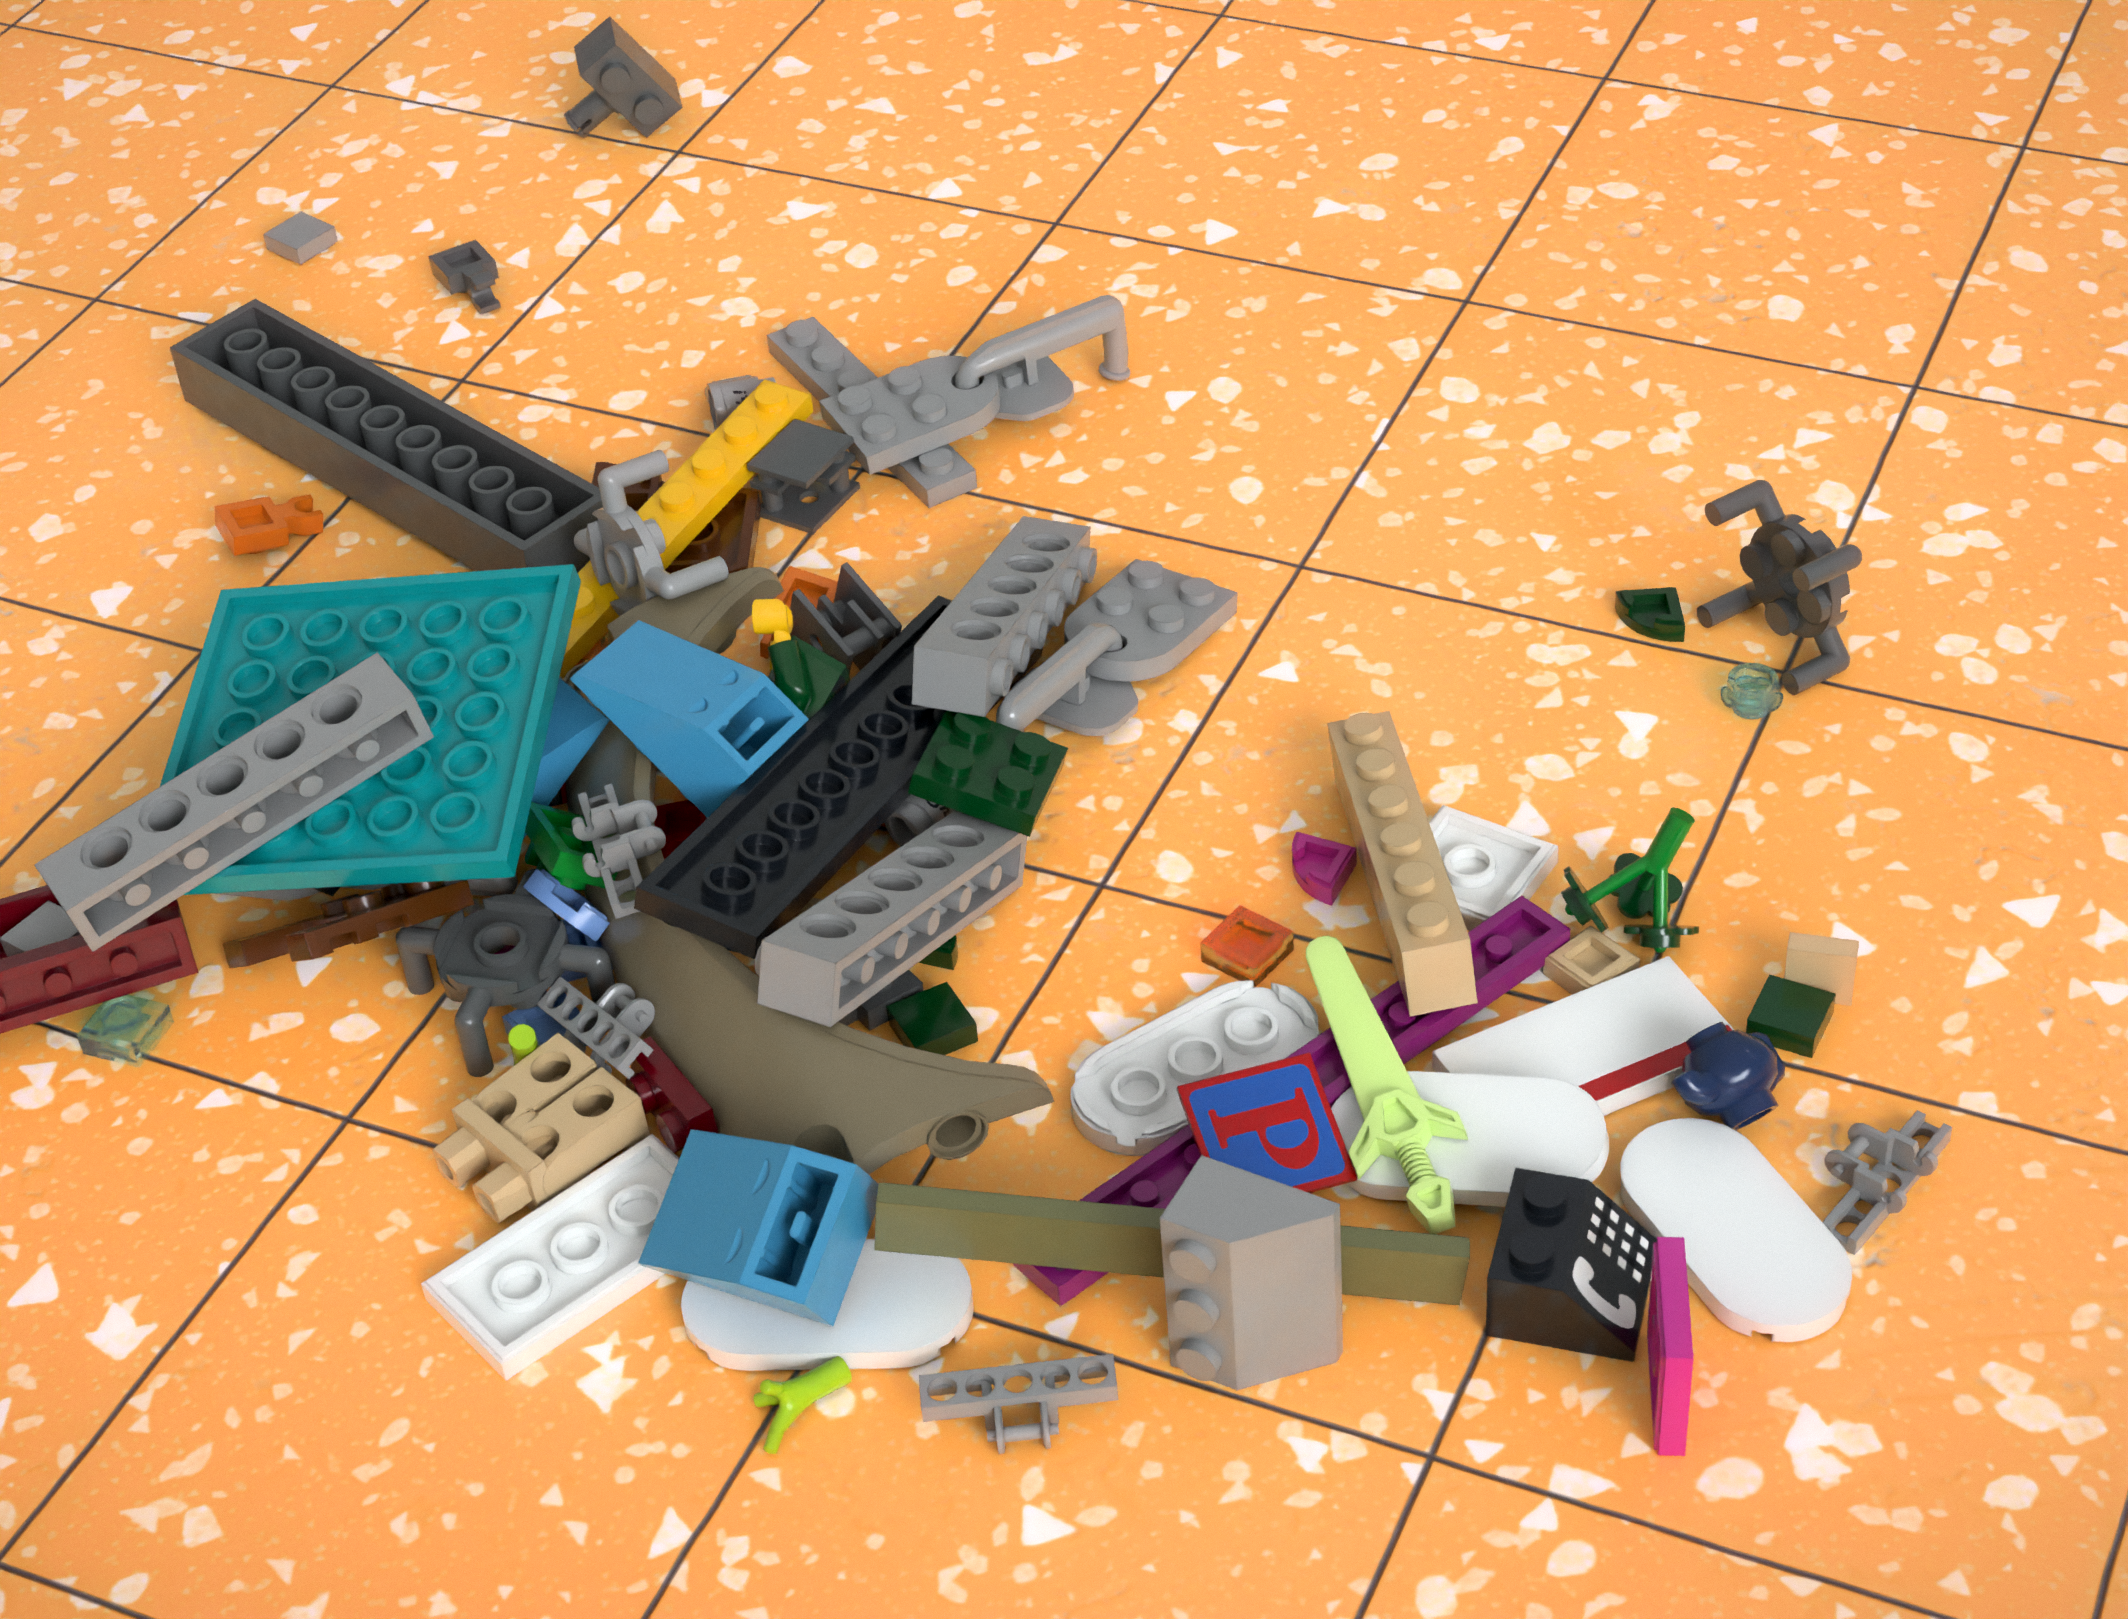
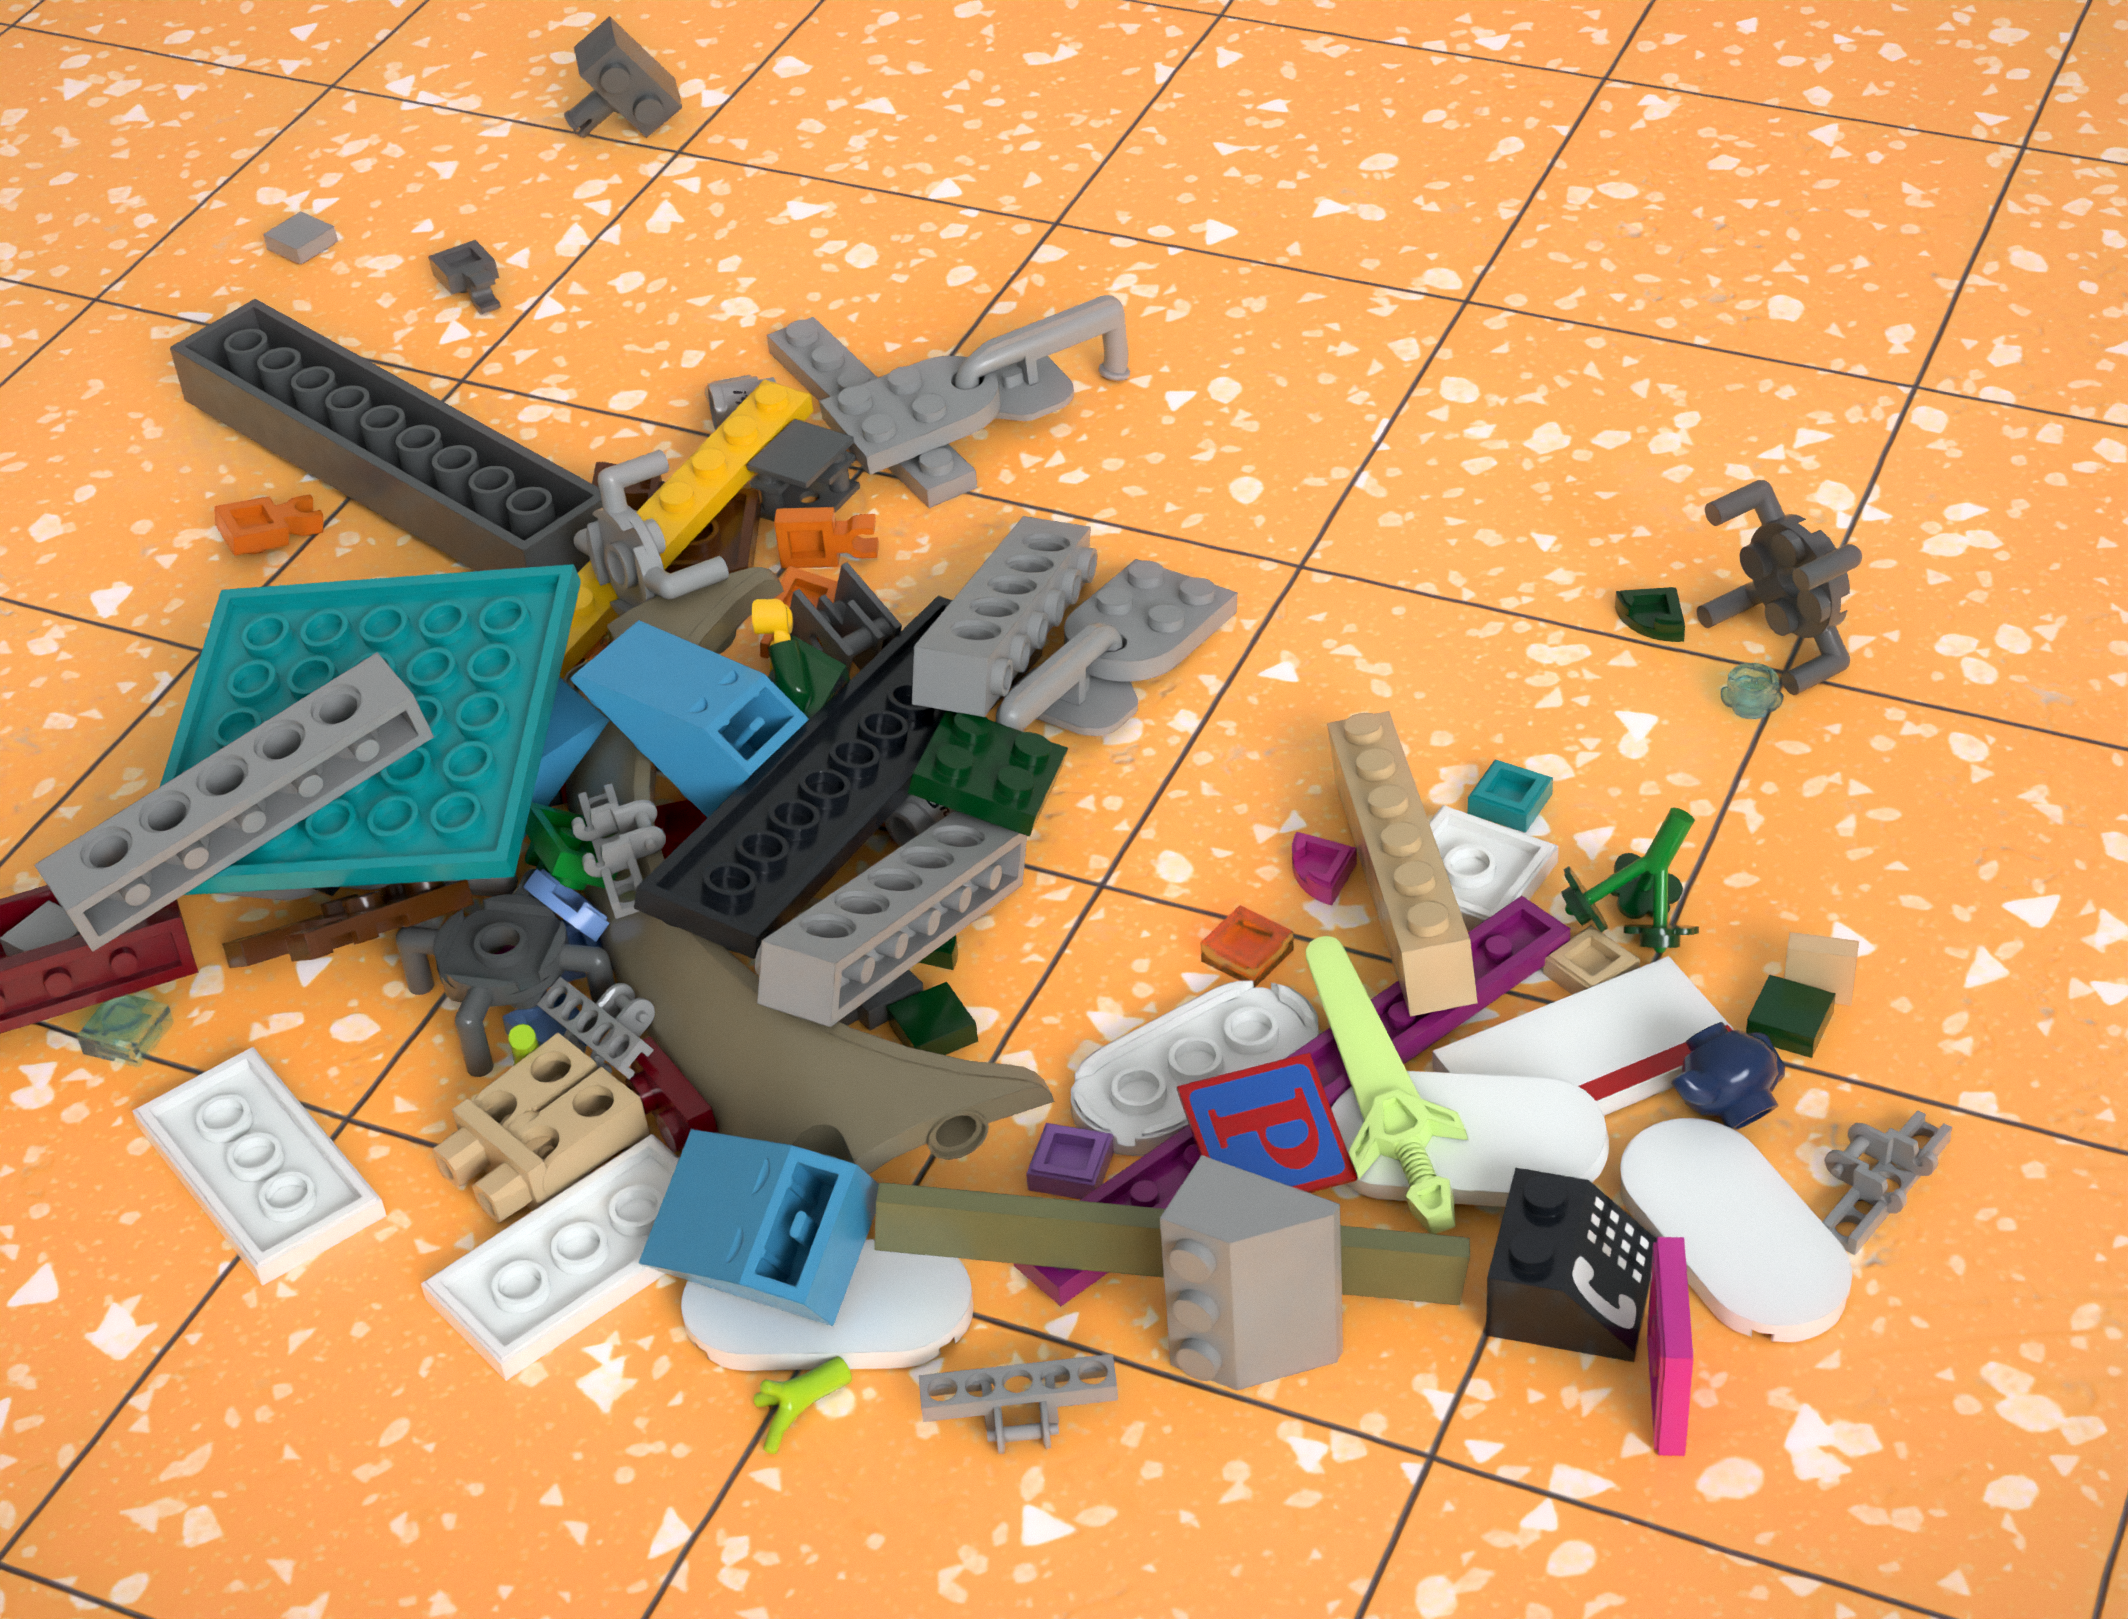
(259, 1165): none -> white tile
(816, 539): none -> orange plate
(1069, 1161): none -> medium lavender tile
(1510, 795): none -> teal tile

